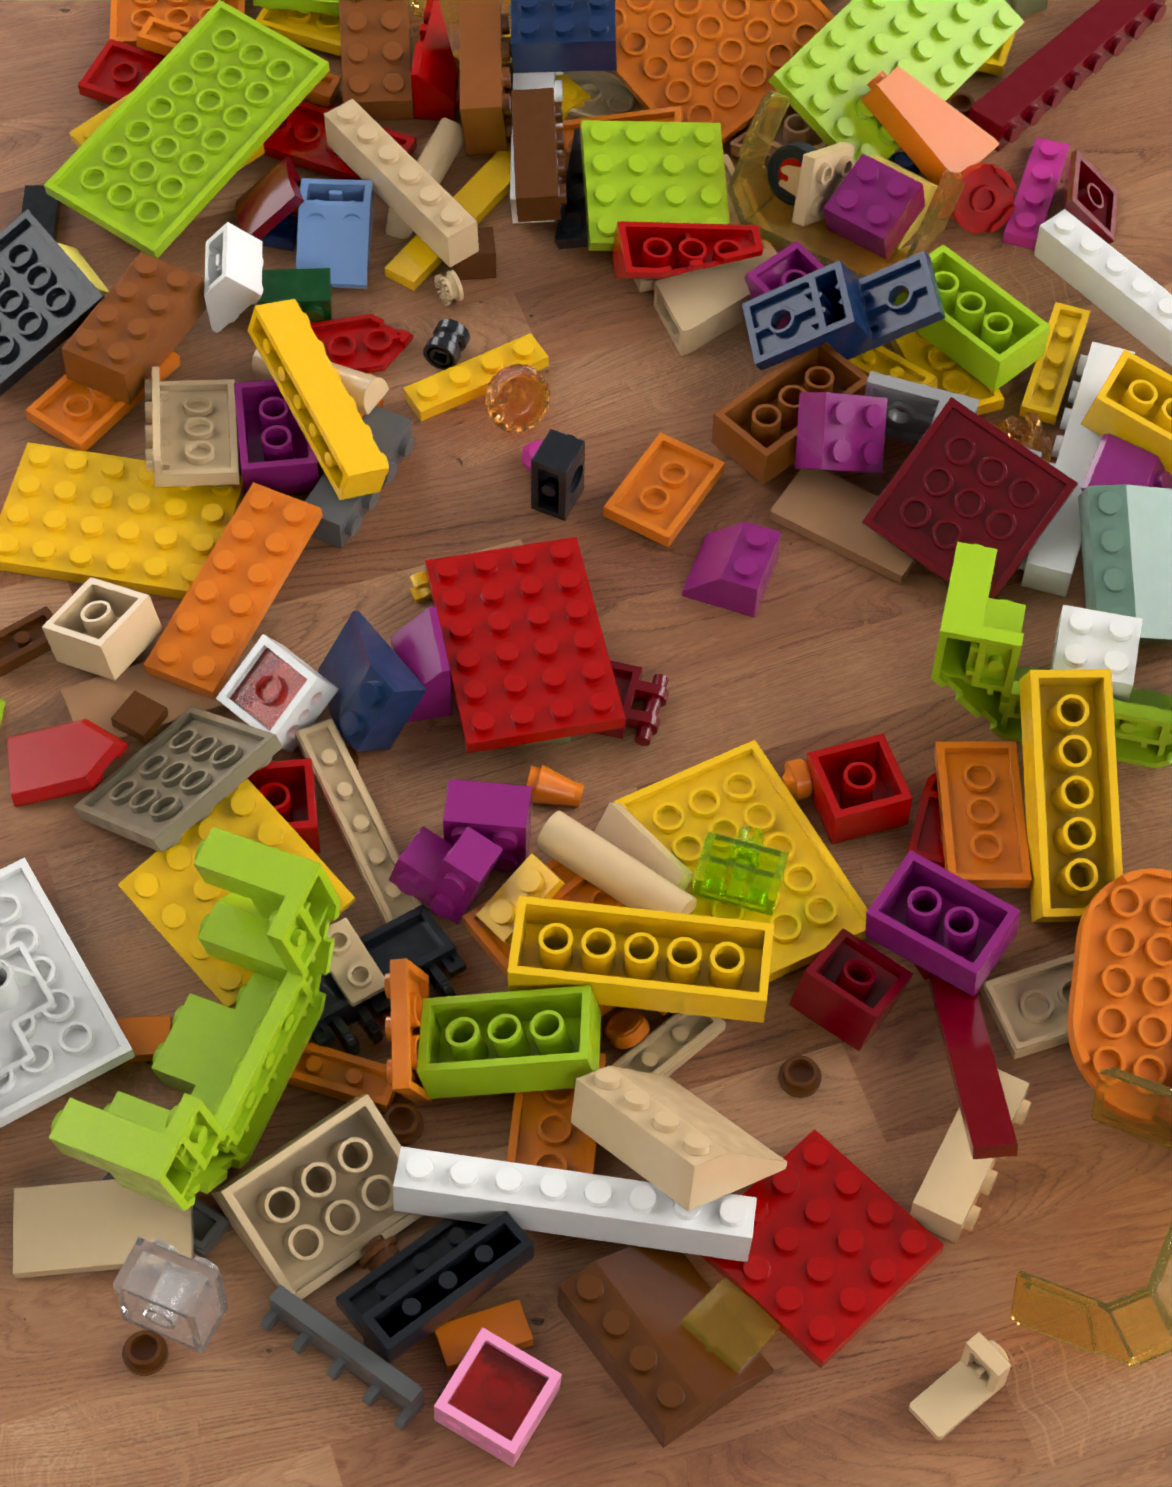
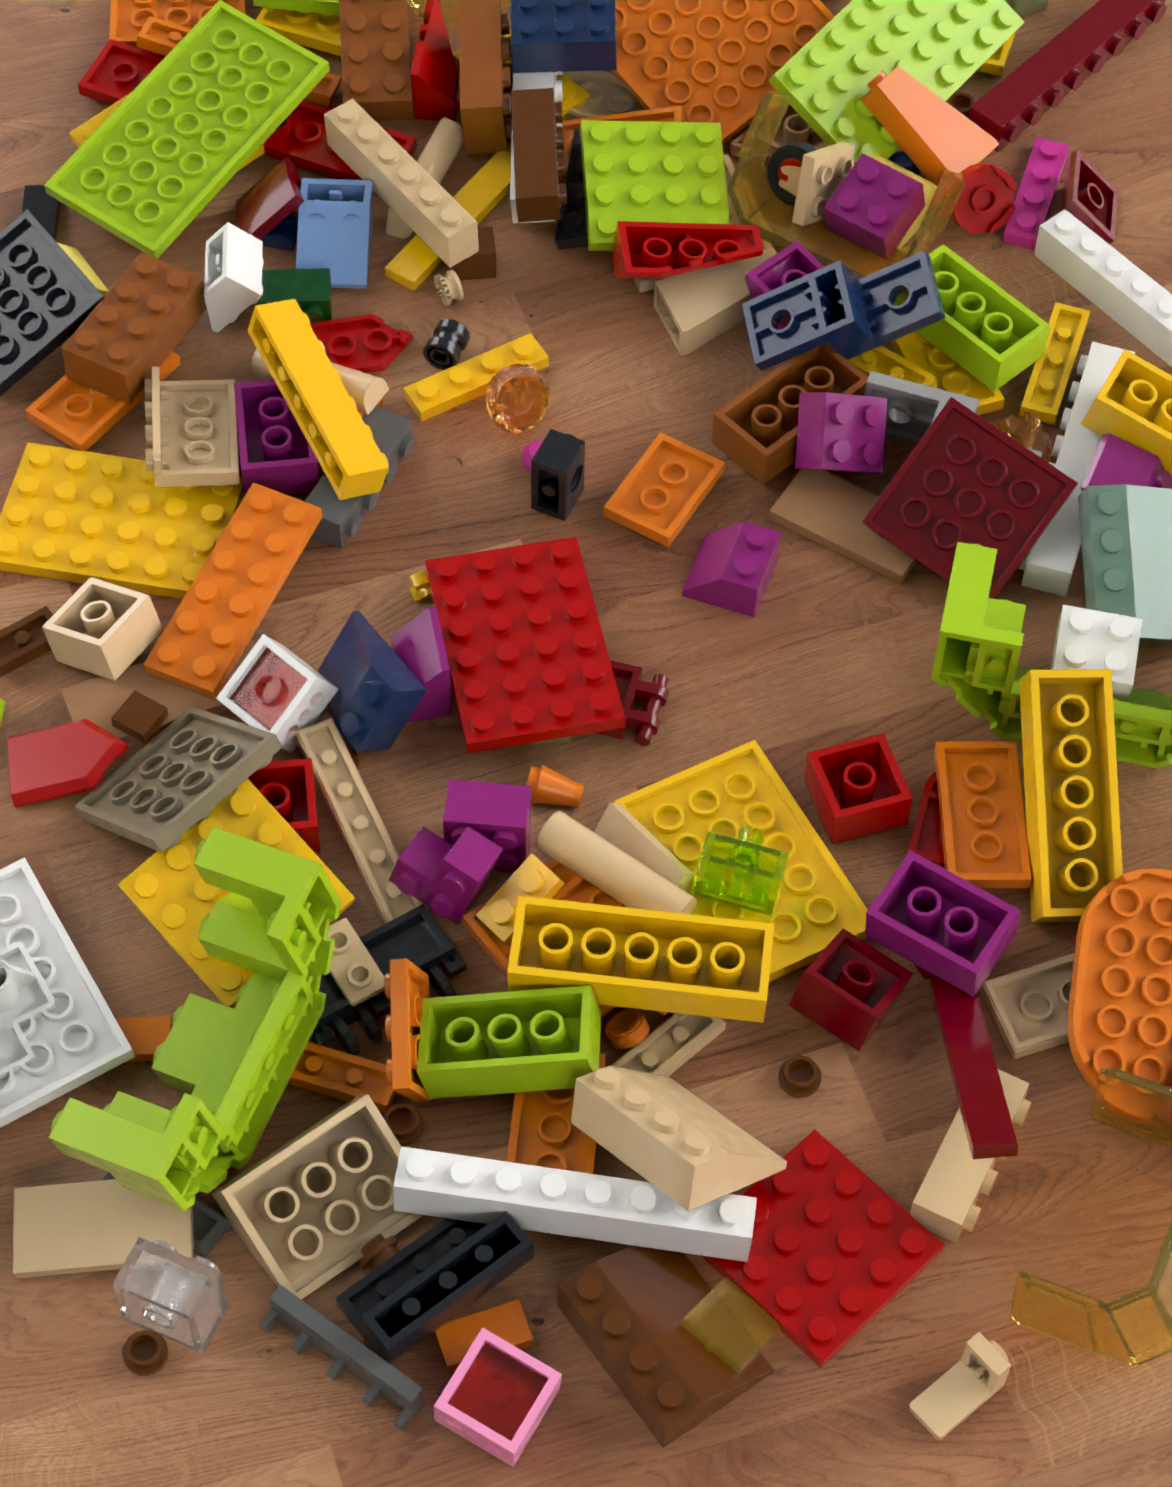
(797, 779): orange tile -> none

